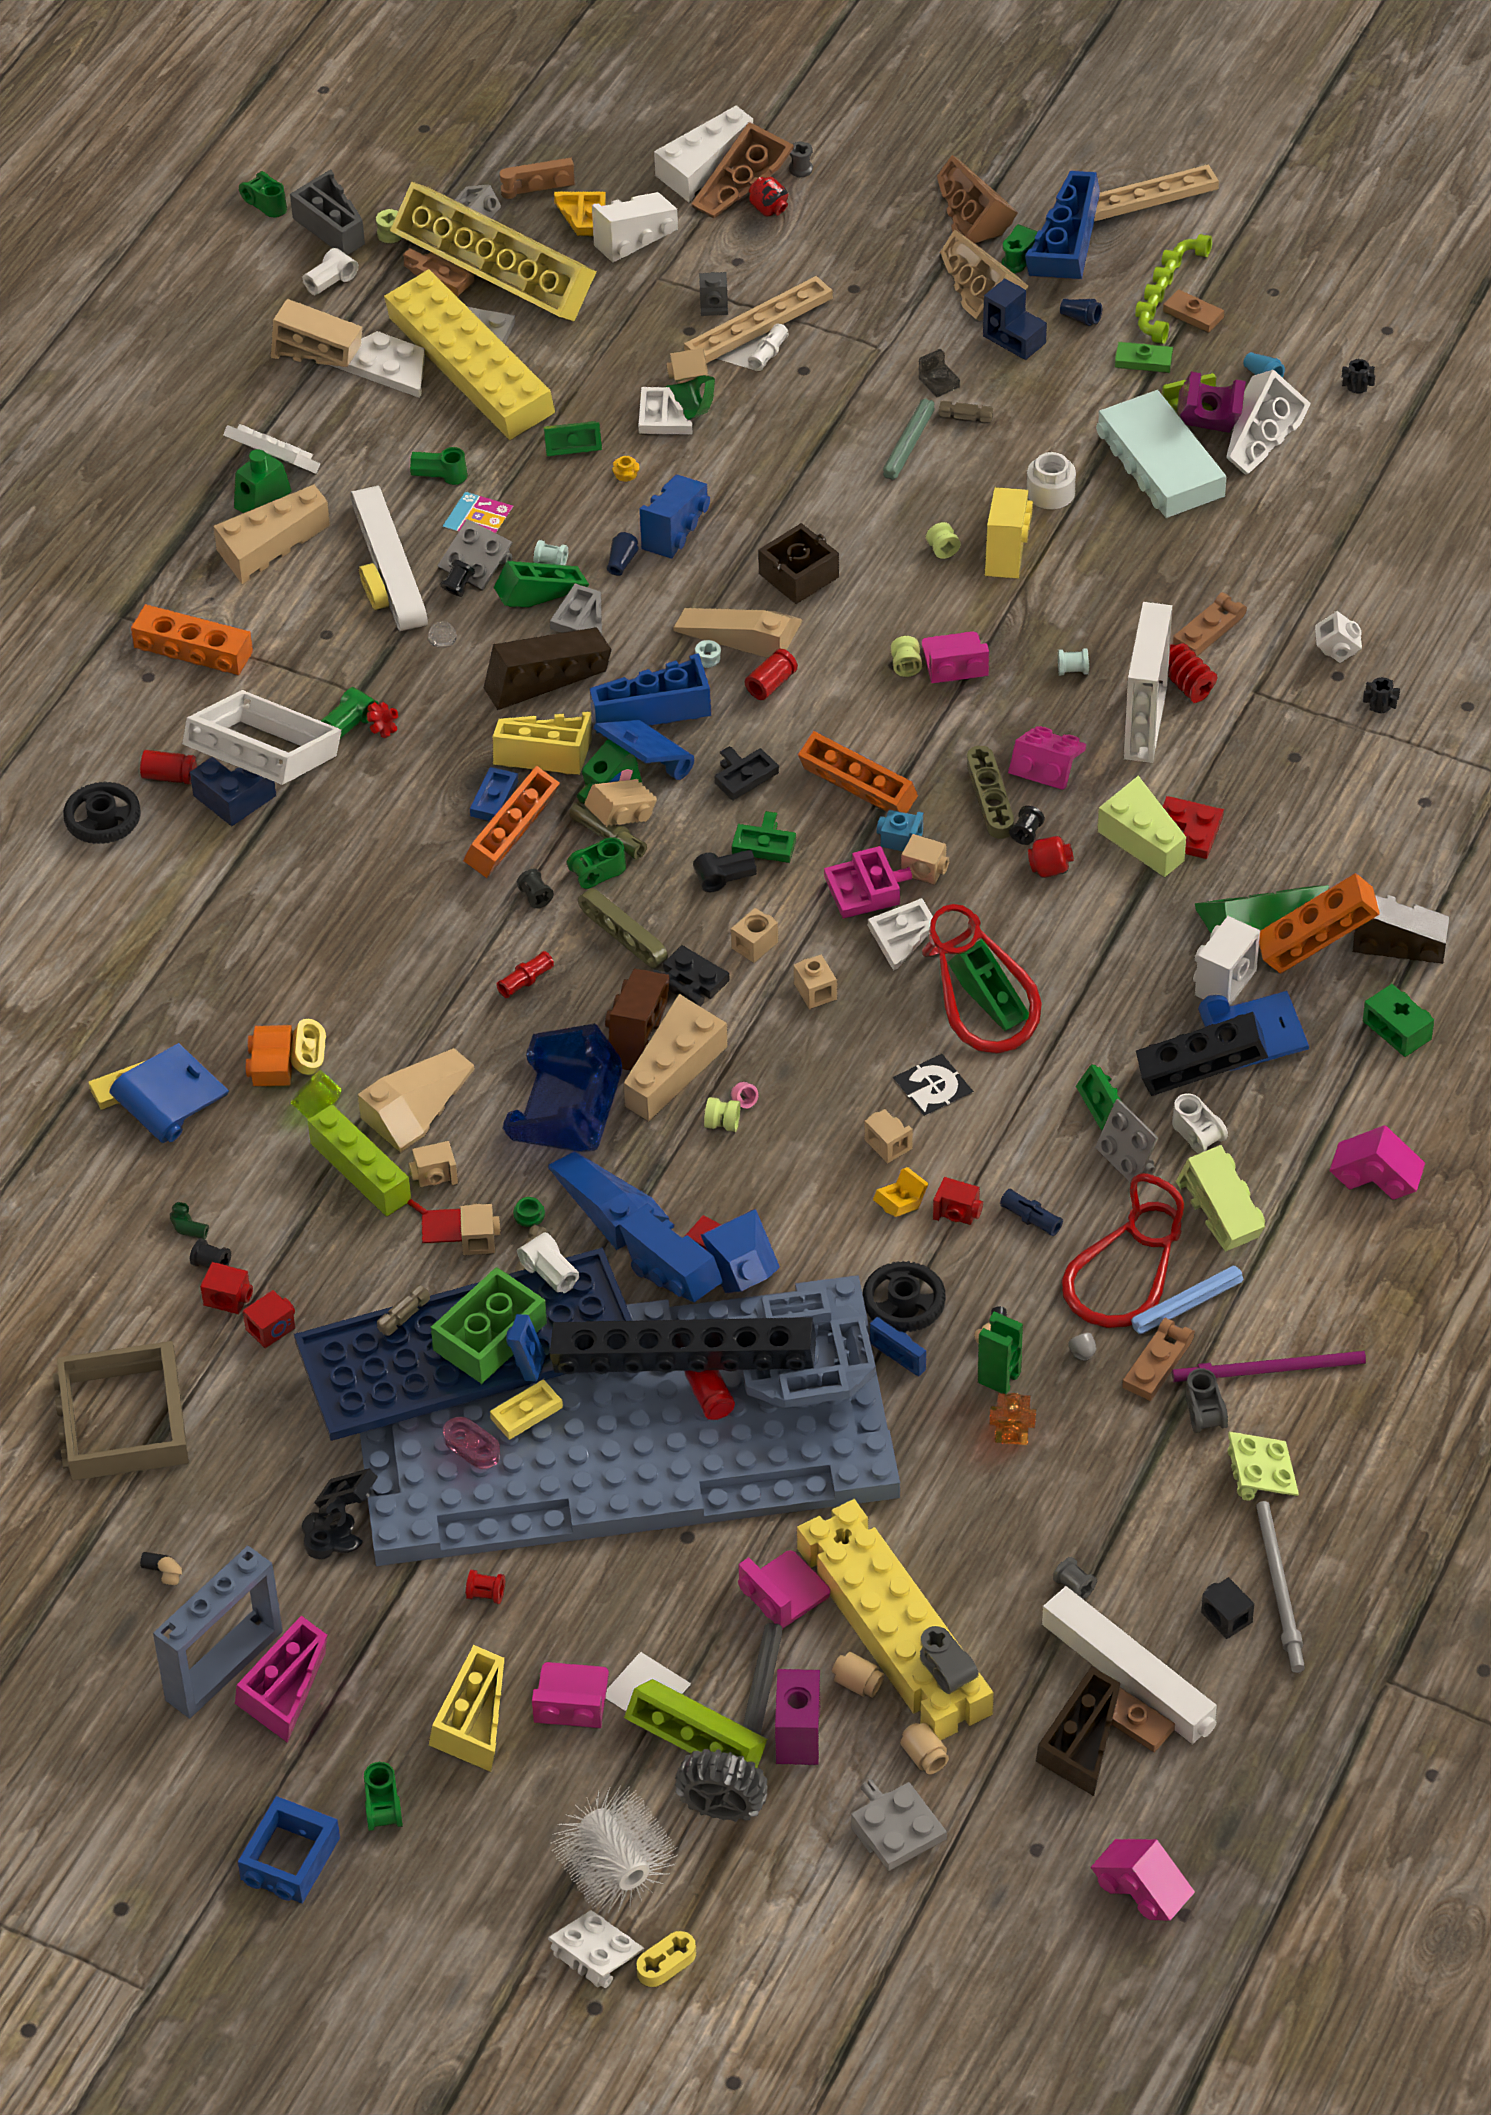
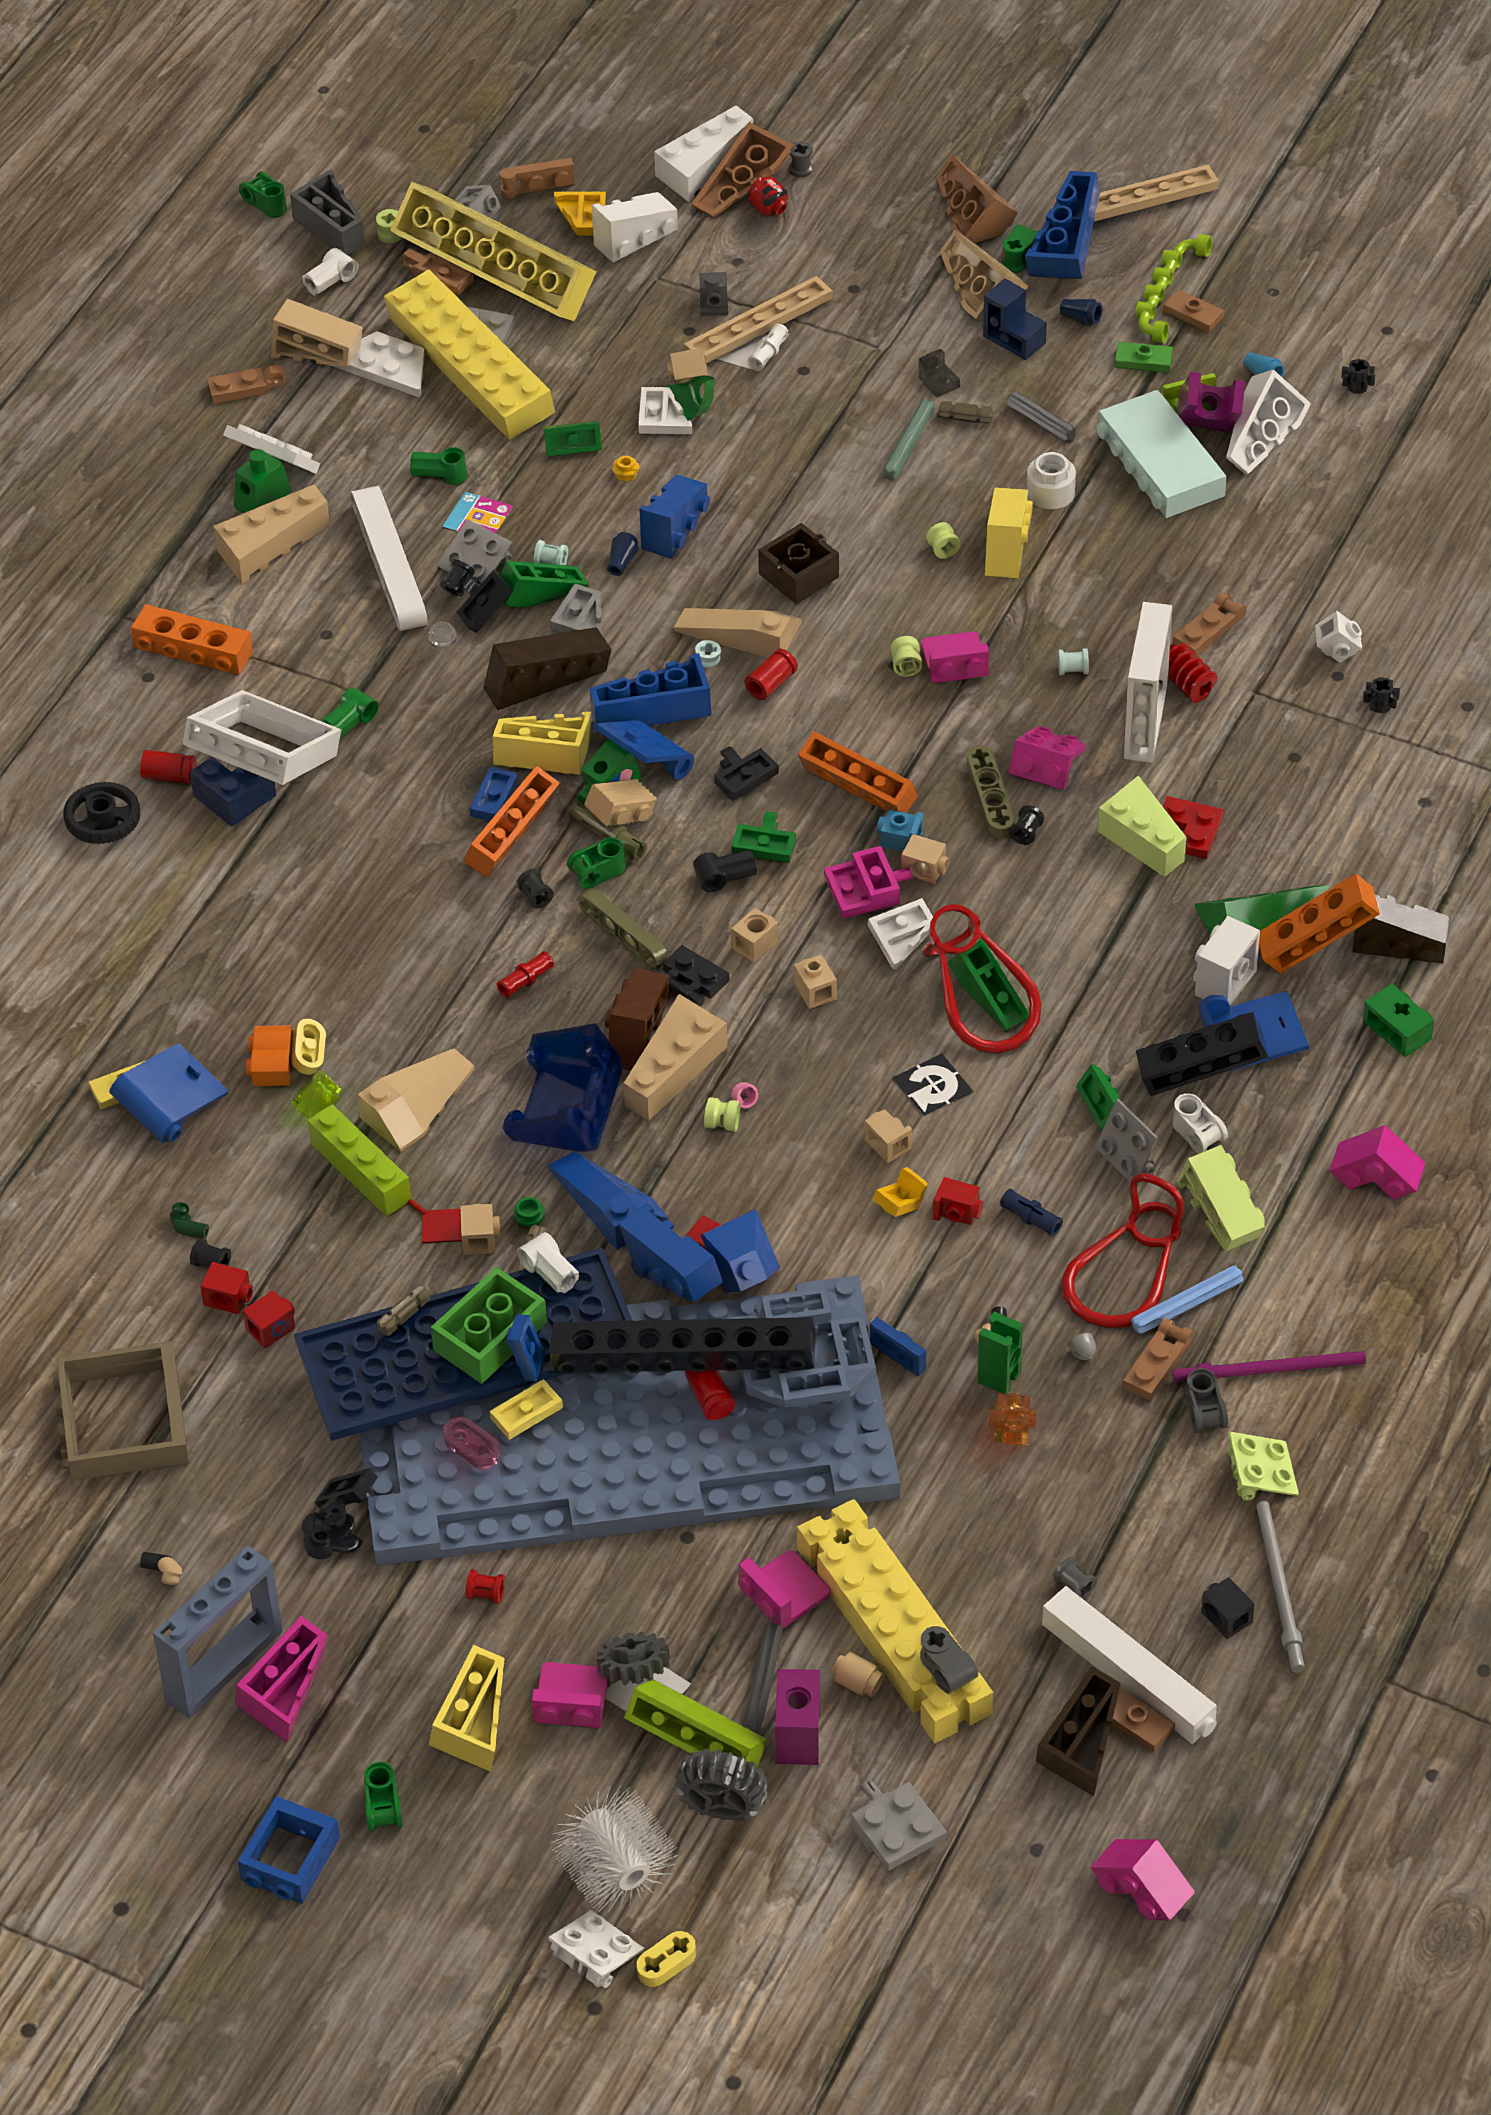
(245, 383): none -> medium nougat hinge
(373, 586): light yellow beam -> none
(382, 719): red plant -> none
(433, 1165): tan brick -> none
(484, 599): none -> black plate
(633, 1658): none -> dark grey gear
(905, 1296): black wheel -> none
(924, 1748): tan brick -> none
(1041, 416): none -> dark grey axle
(1050, 856): red head -> none

